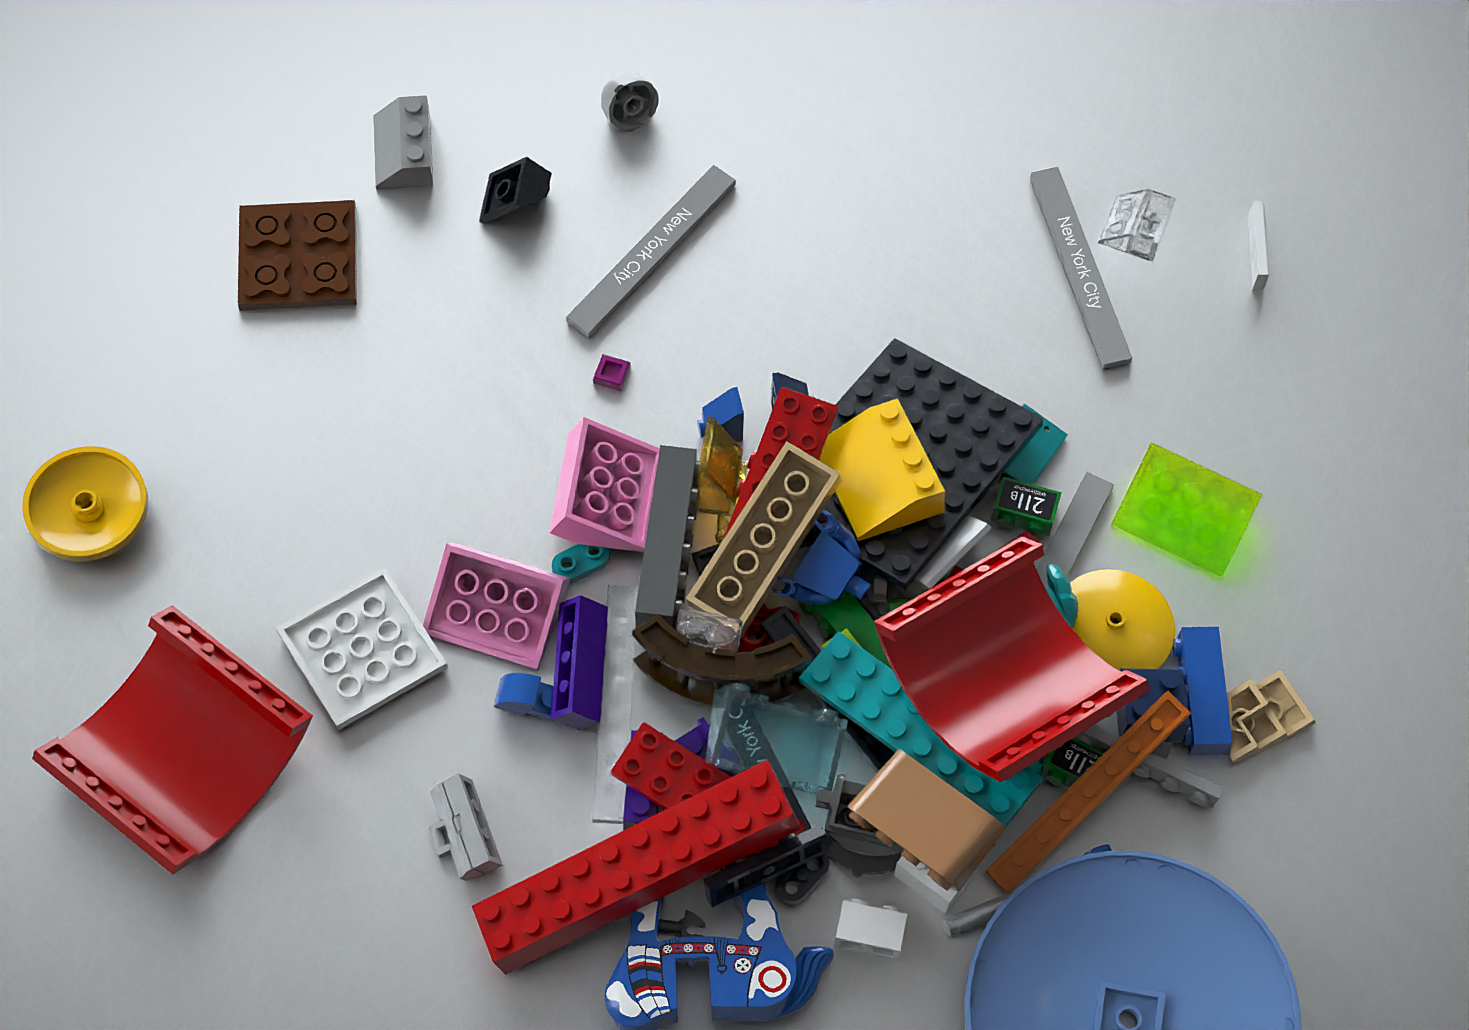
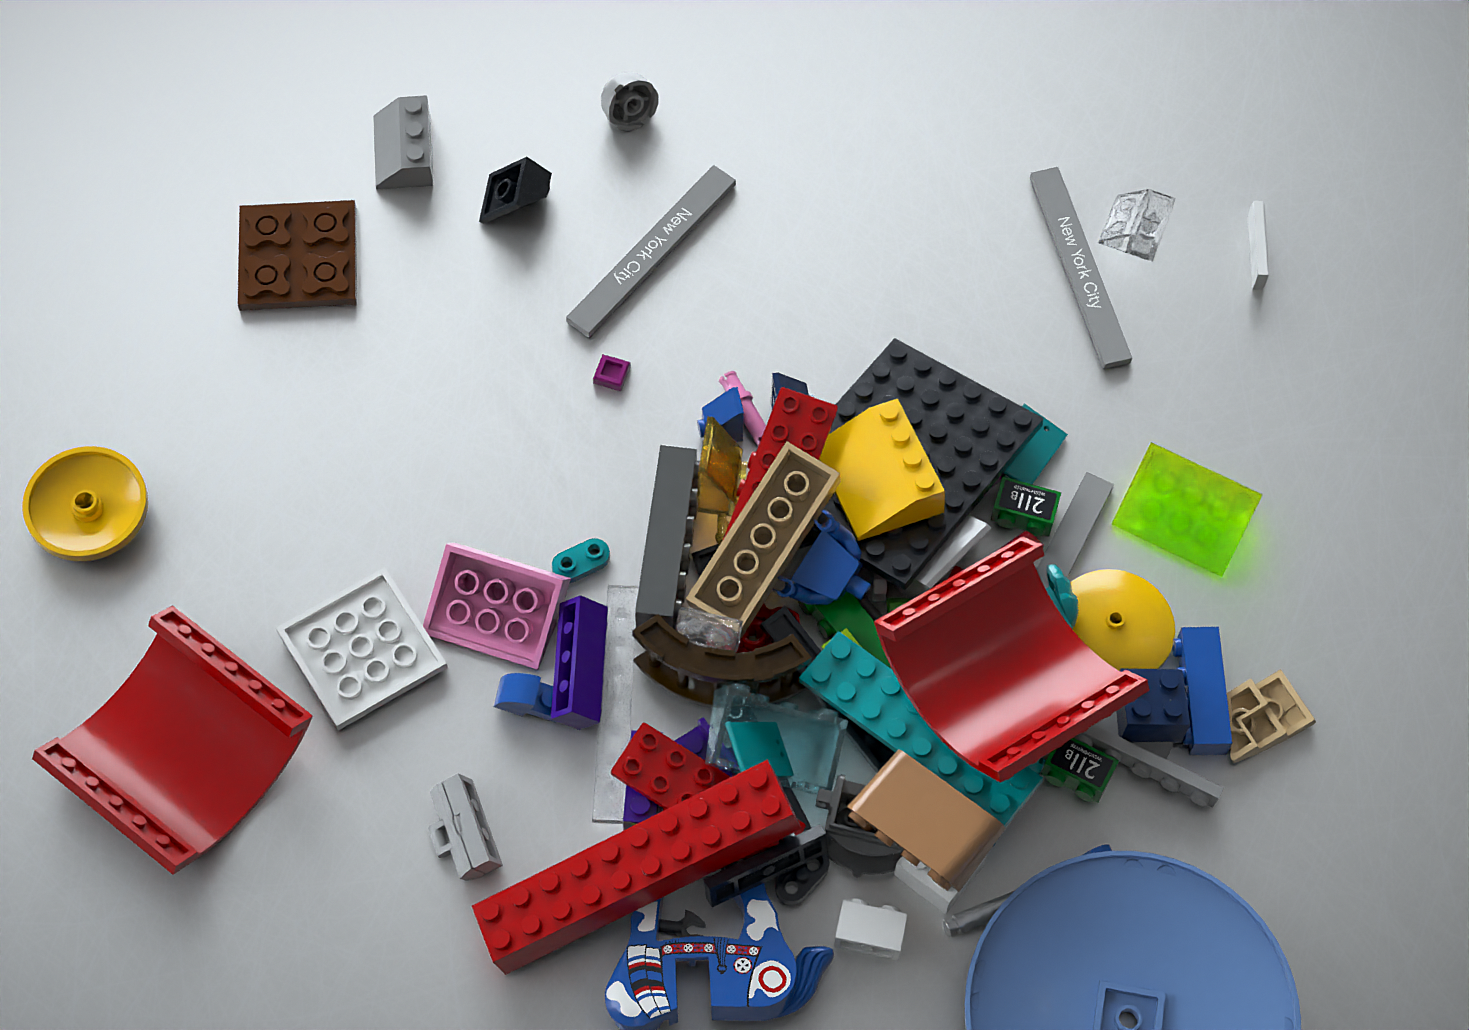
(604, 488): bright pink slope -> none
(751, 416): none -> bright pink pin
(759, 742): none -> teal container
(1087, 792): orange tile -> none

